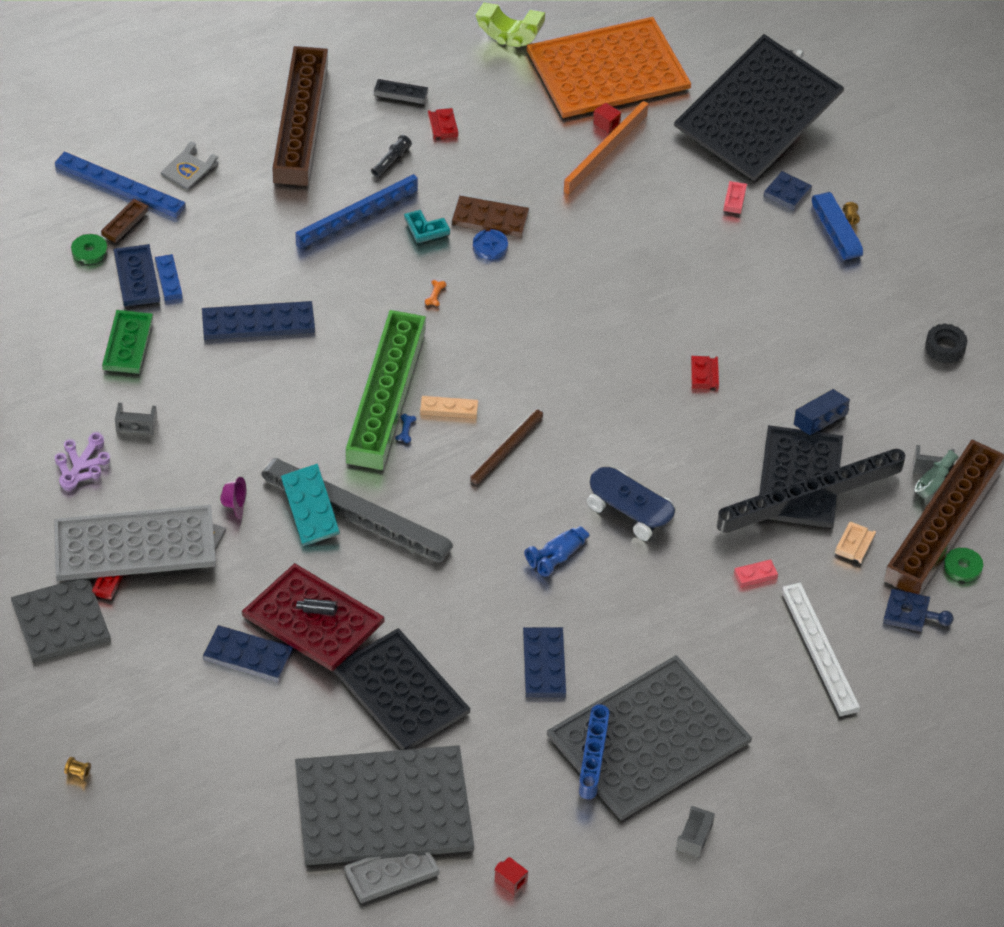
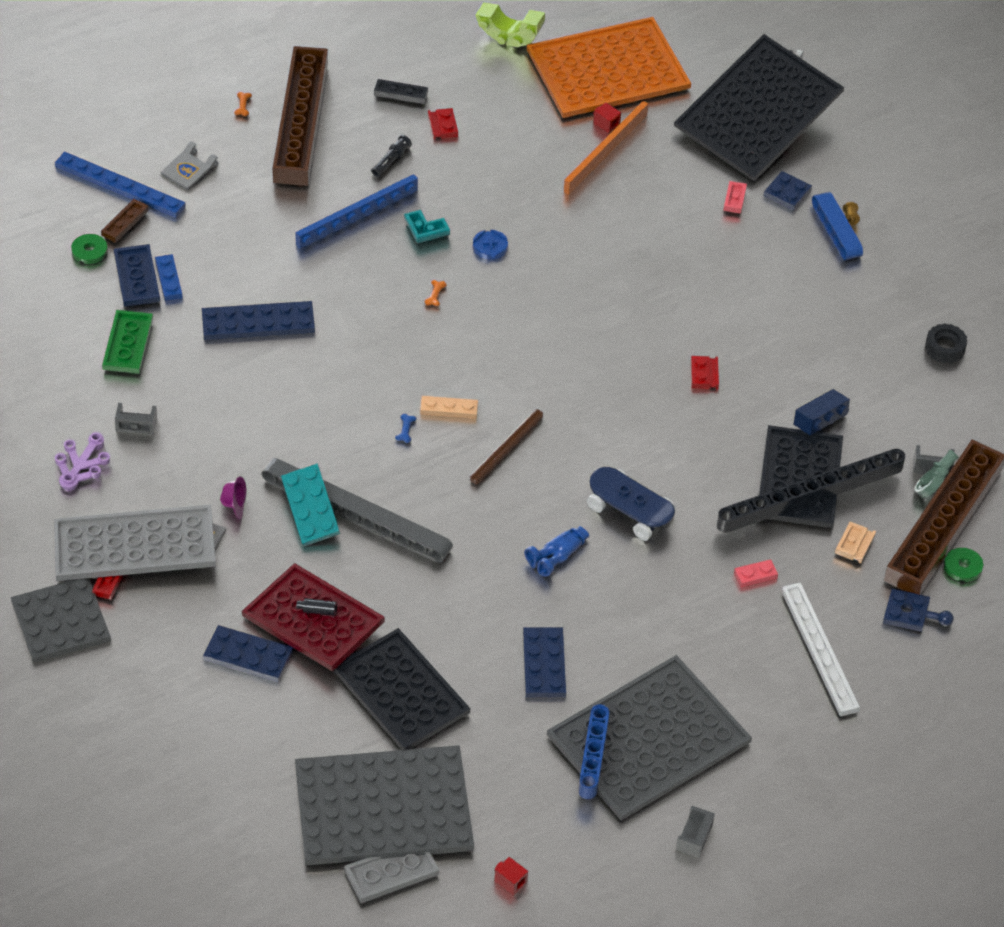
(77, 768): pearl gold bush -> none
(242, 106): none -> orange piece
(385, 390): bright green brick -> none
(488, 215): reddish brown plate -> none

